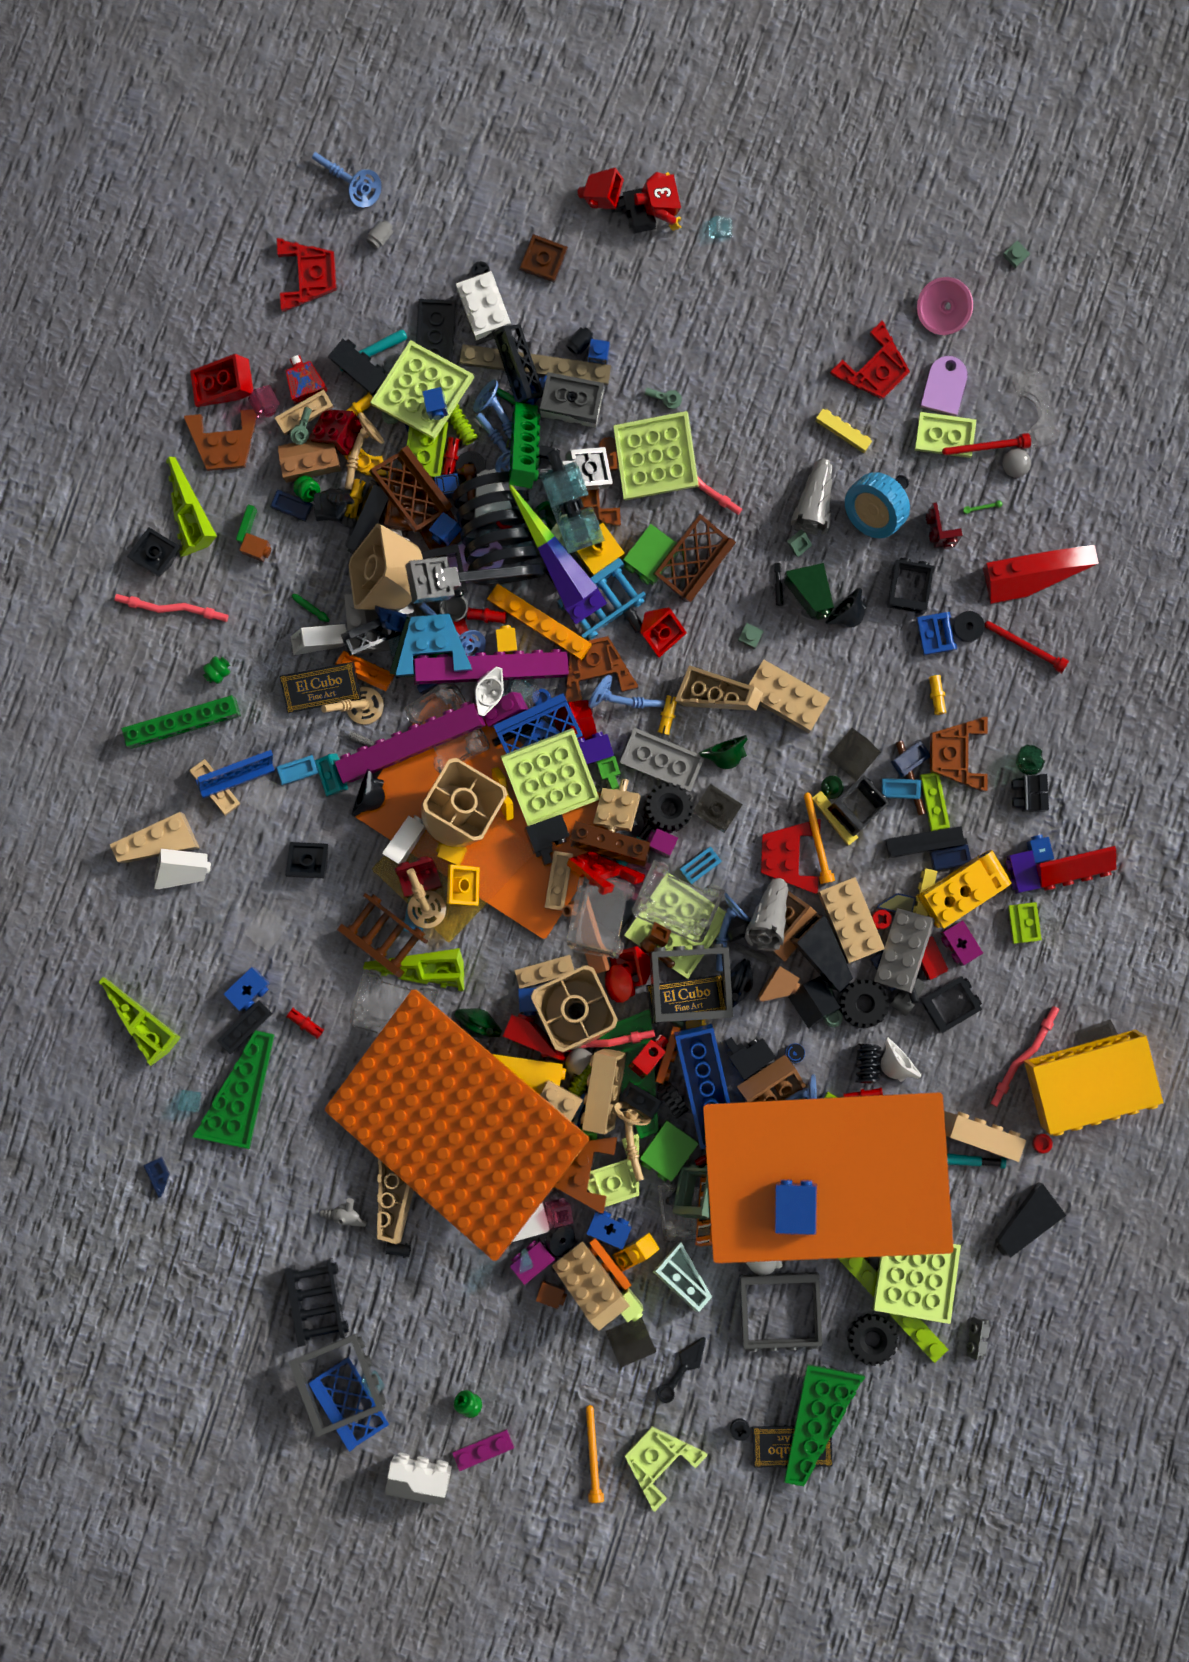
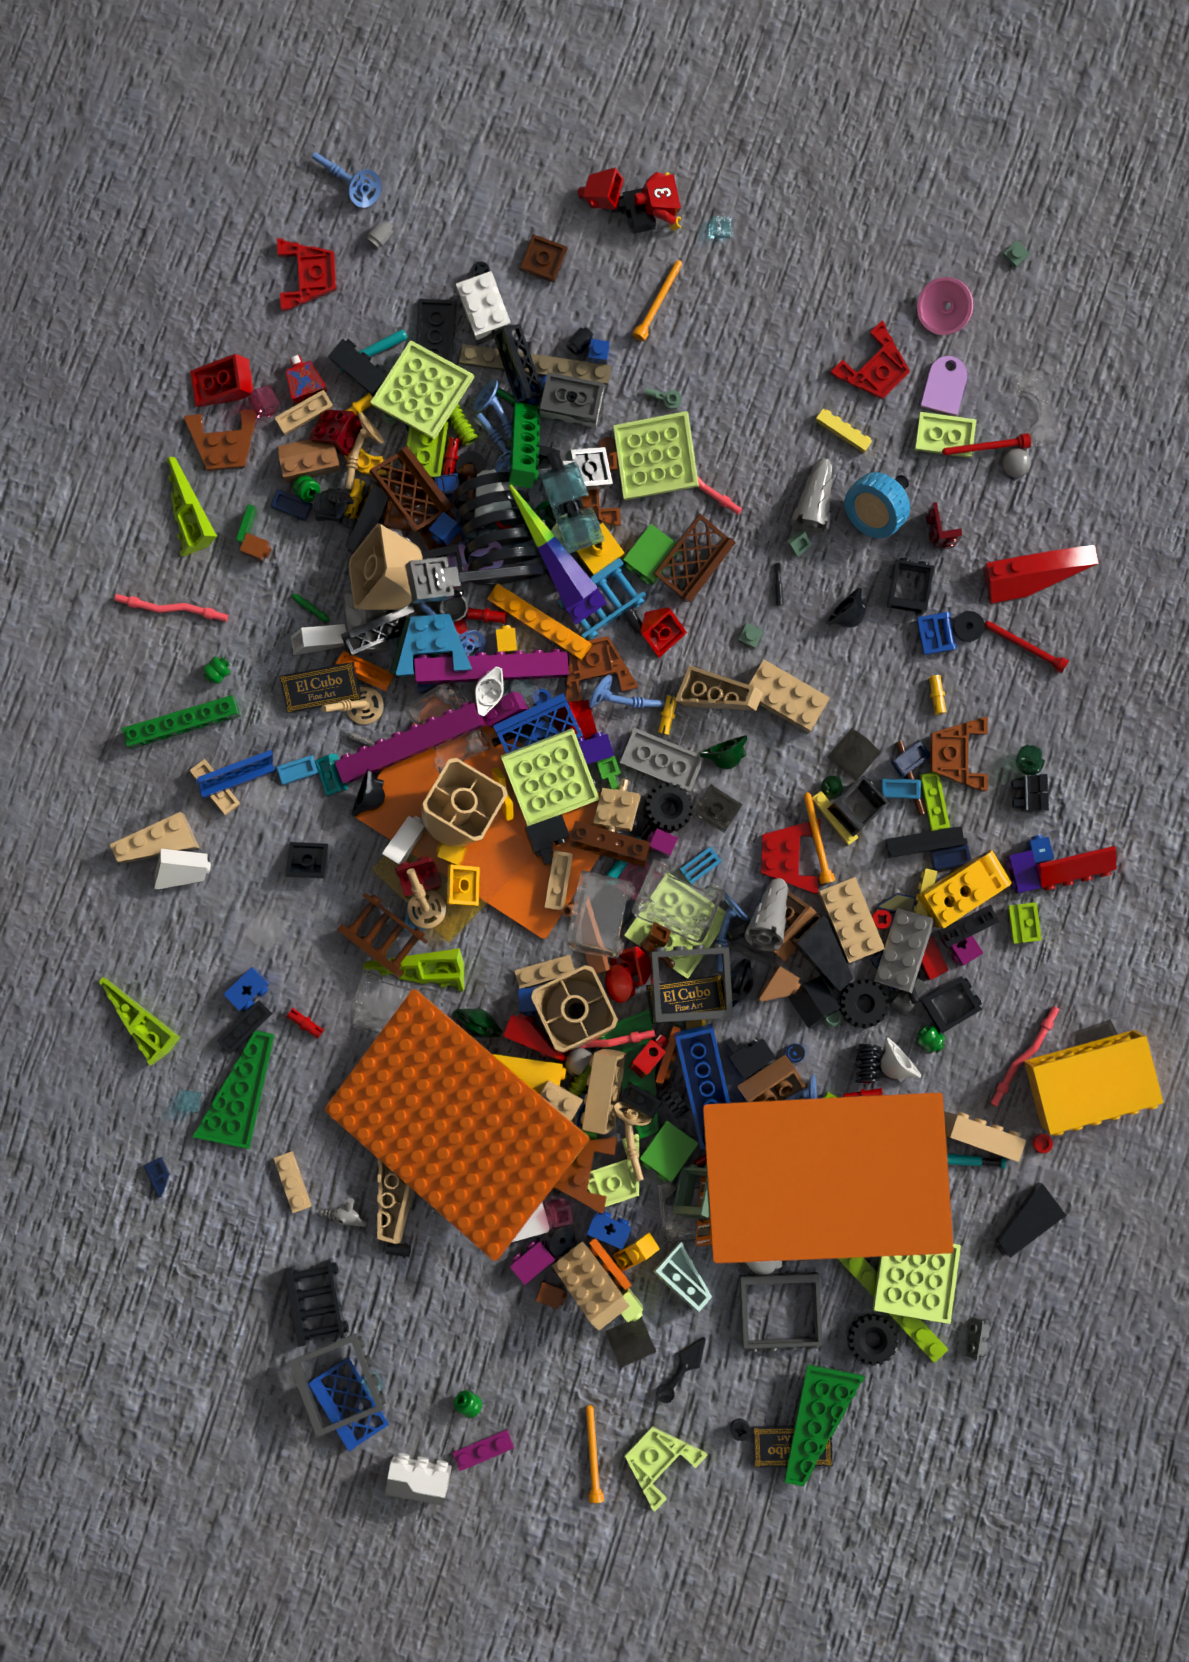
(154, 552): black slope -> none
(292, 1182): none -> tan plate
(299, 433): sand green plate -> none
(391, 619): dark blue tile -> none
(435, 403): blue brick -> none
(526, 1261): clear light blue slope -> none
(599, 868): red wing -> none
(641, 331): none -> light orange piece
(796, 1207): blue brick -> none
(811, 590): dark green slope -> none
(931, 1039): none -> green piece
(967, 509): bright green hinge -> none
(968, 926): none -> black plate

